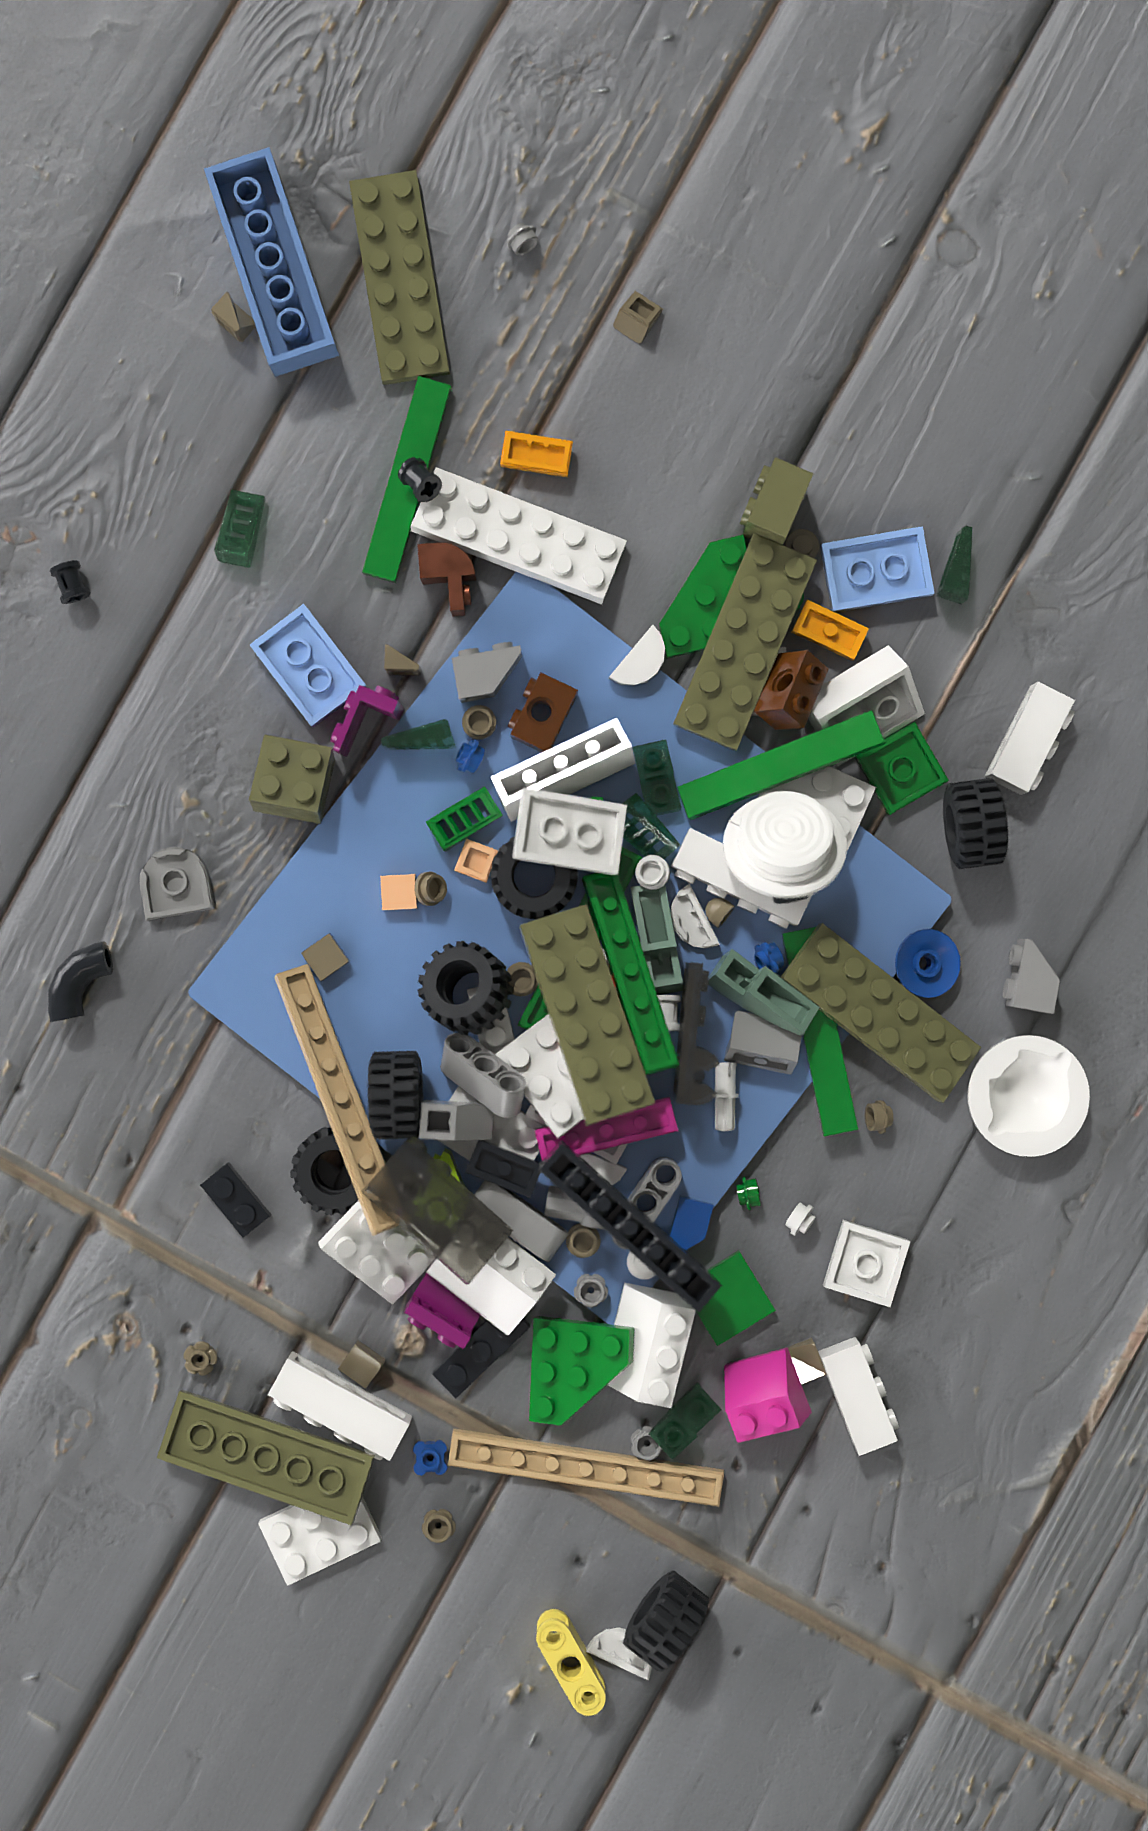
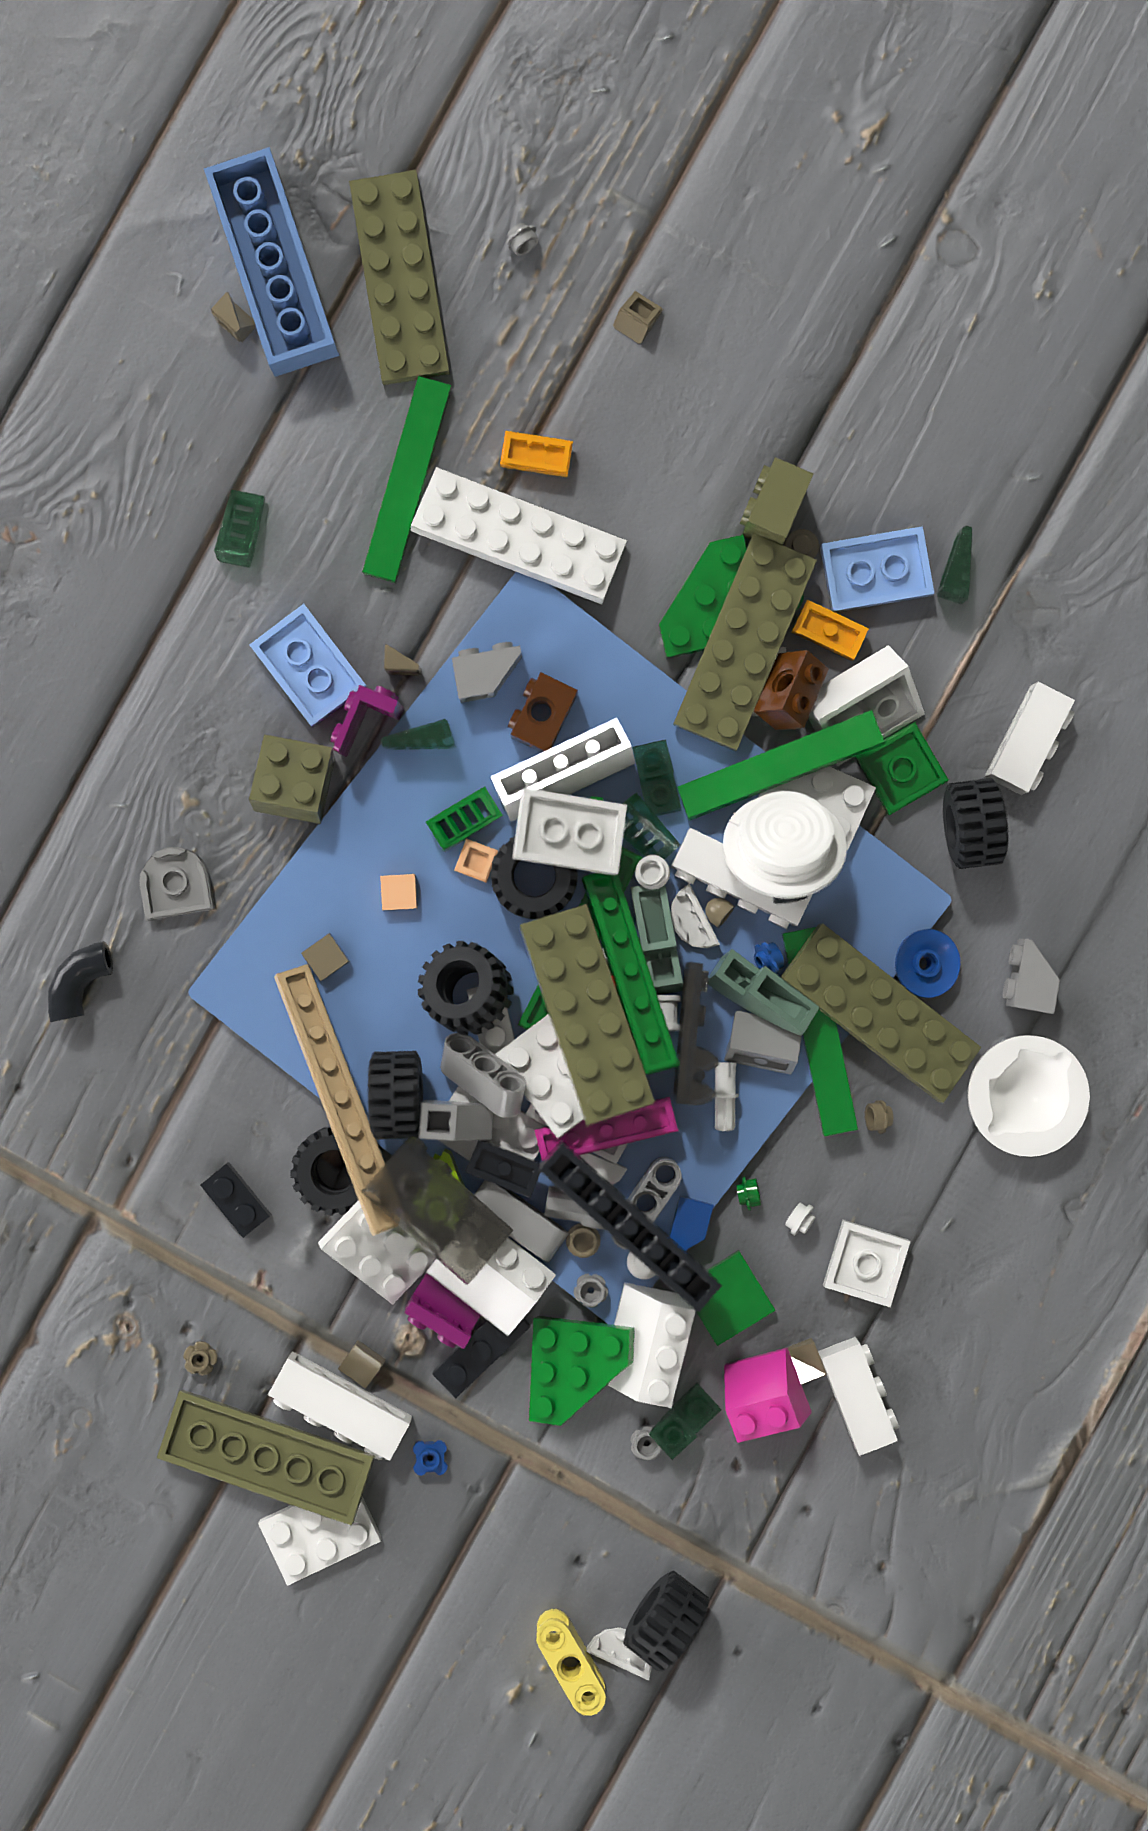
(70, 582): black bush -> none
(424, 484): black bush -> none
(430, 888): dark tan plate -> none
(436, 1534): dark tan plate -> none
(447, 565): copper brick -> none
(469, 756): blue plate -> none
(479, 722): dark tan plate -> none
(523, 978): dark tan plate -> none
(585, 1467): tan tile -> none
(642, 661): white tile -> none

